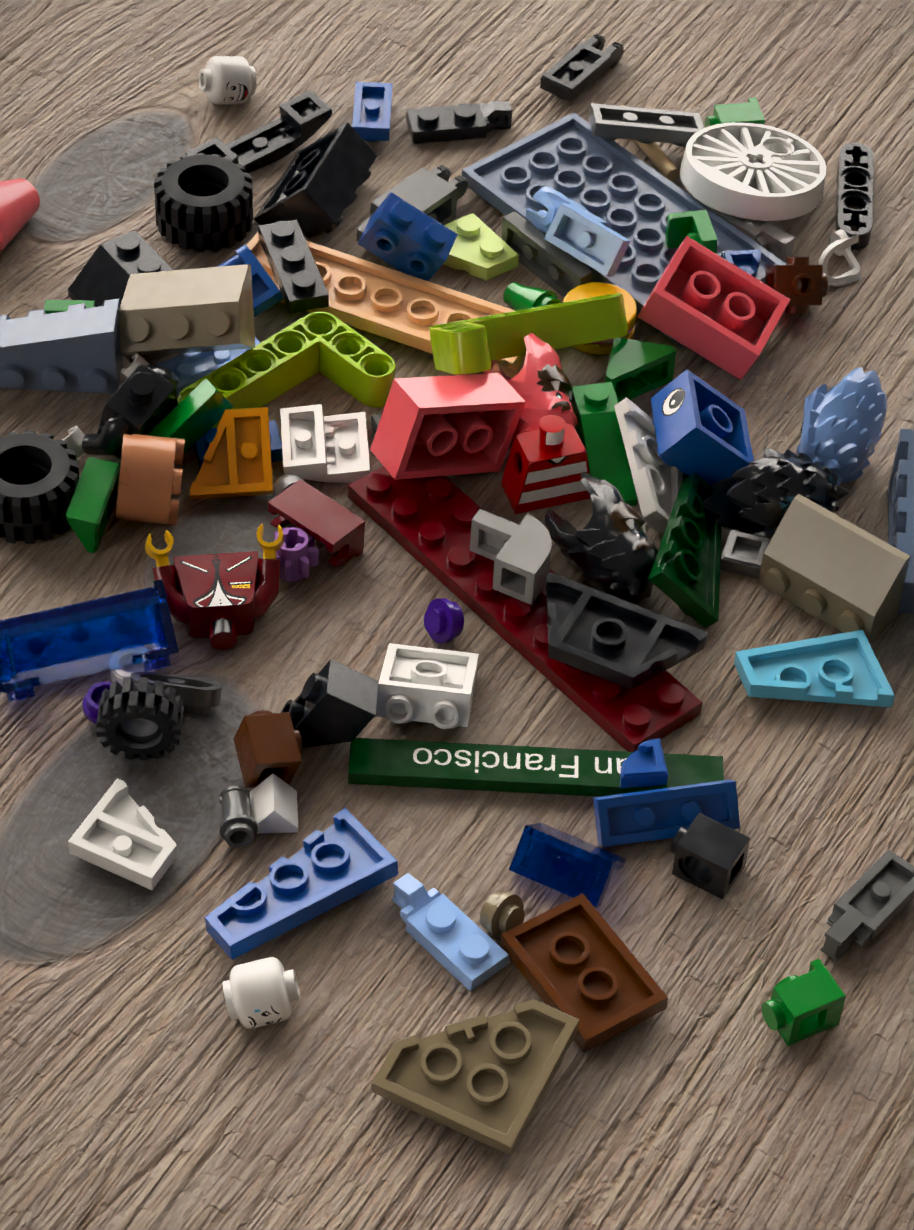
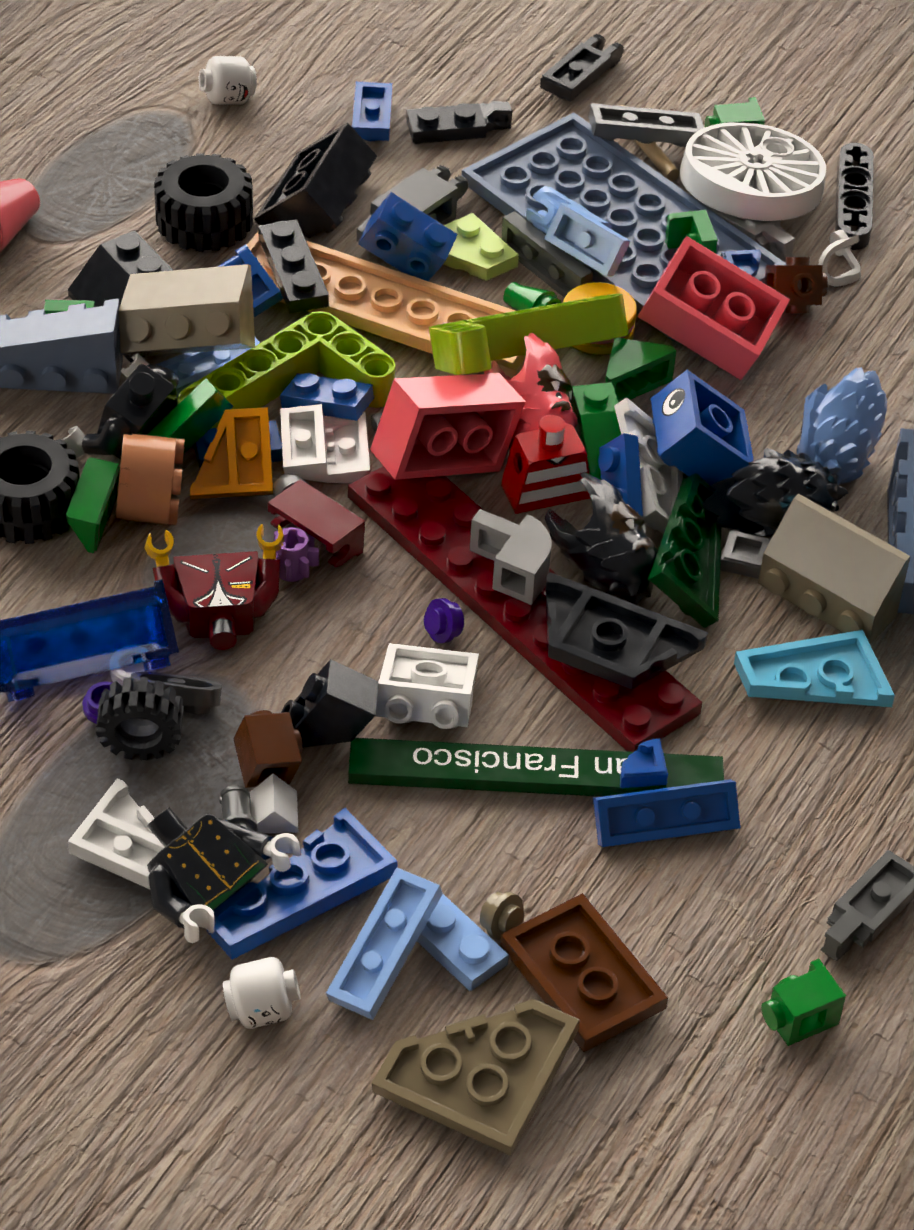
(208, 866): none -> black torso
(298, 122): black slope -> none
(338, 397): none -> blue plate
(384, 943): none -> light blue plate
(565, 862): clear blue panel -> none
(621, 467): none -> blue plate
(709, 855): black brick -> none

